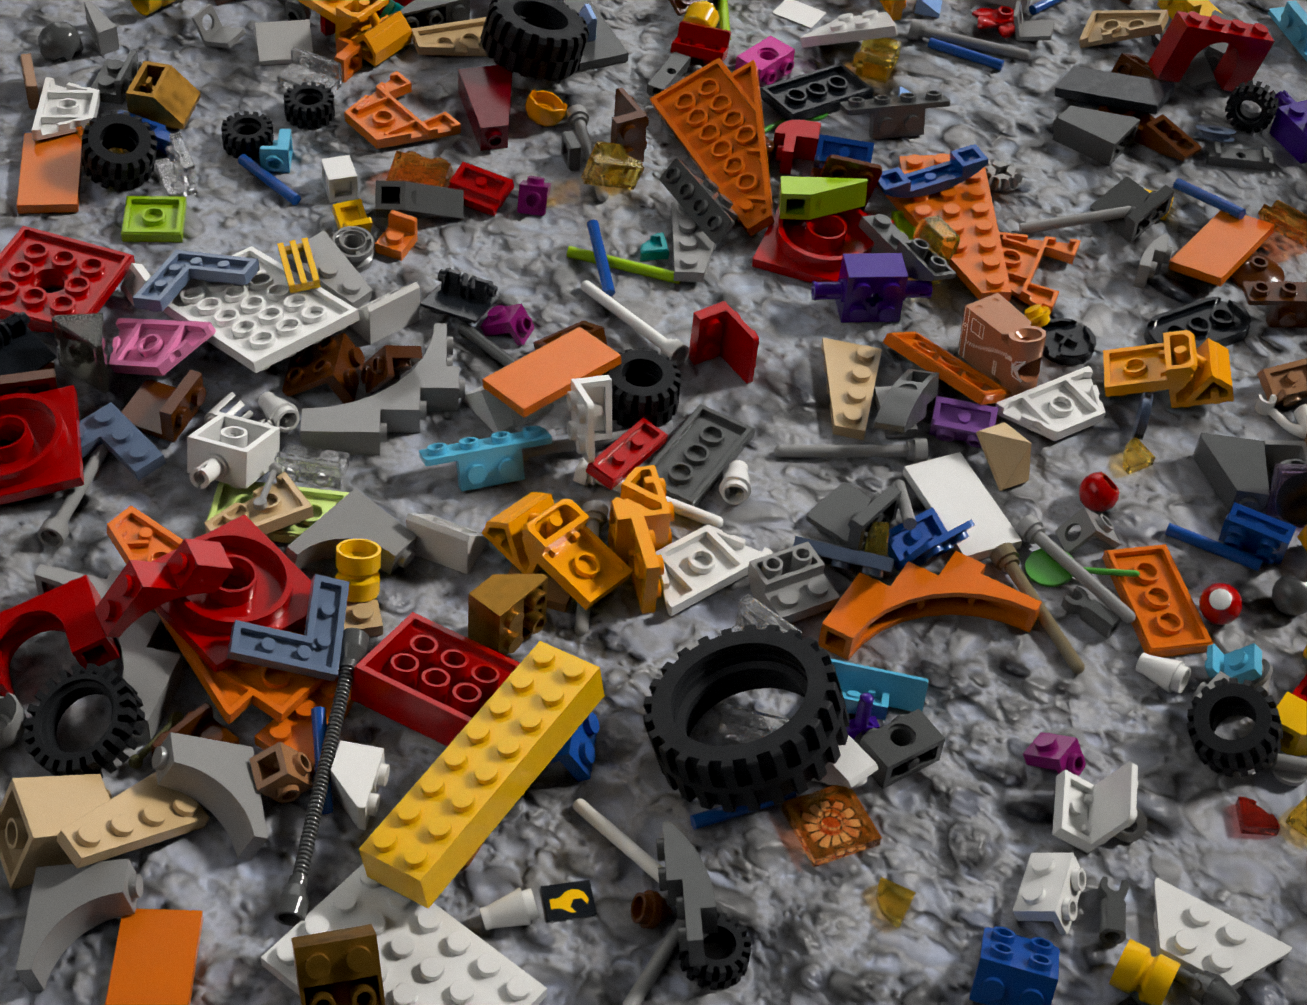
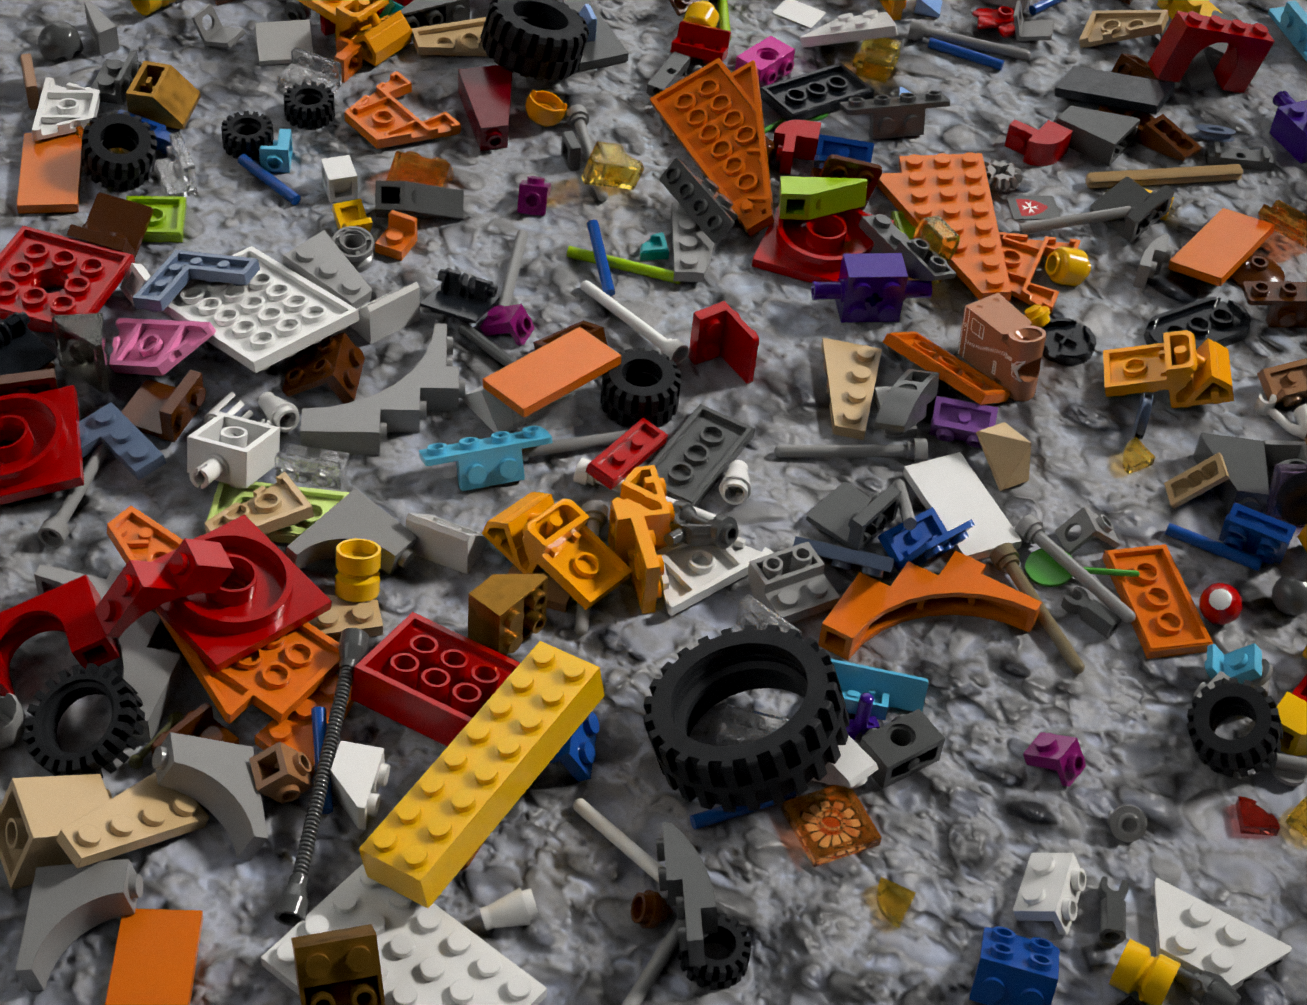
(114, 224): none -> reddish brown bracket
(261, 502): light grey hinge -> none
(294, 249): yellow tile -> none
(309, 654): sand blue plate -> none
(388, 365): reddish brown bracket -> none
(482, 188): red plate -> none
(513, 268): none -> light grey bar
(568, 900): black sticker -> none
(590, 413): white bracket -> none
(629, 125): reddish brown bracket -> none
(698, 531): none -> dark grey piece
(878, 538): clear yellow tile -> none
(936, 178): blue slope -> none
(1033, 207): none -> dark grey sticker
(1039, 146): none -> red brick
(1056, 406): white wing -> none
(1068, 266): none -> yellow head
(1094, 813): white bracket -> none
(1098, 492): red piece -> none
(1165, 176): none -> tan axle
(1165, 672): white cone -> none
(1196, 480): none -> tan slope
(1209, 198): blue bar -> none
(1258, 95): black tyre -> none

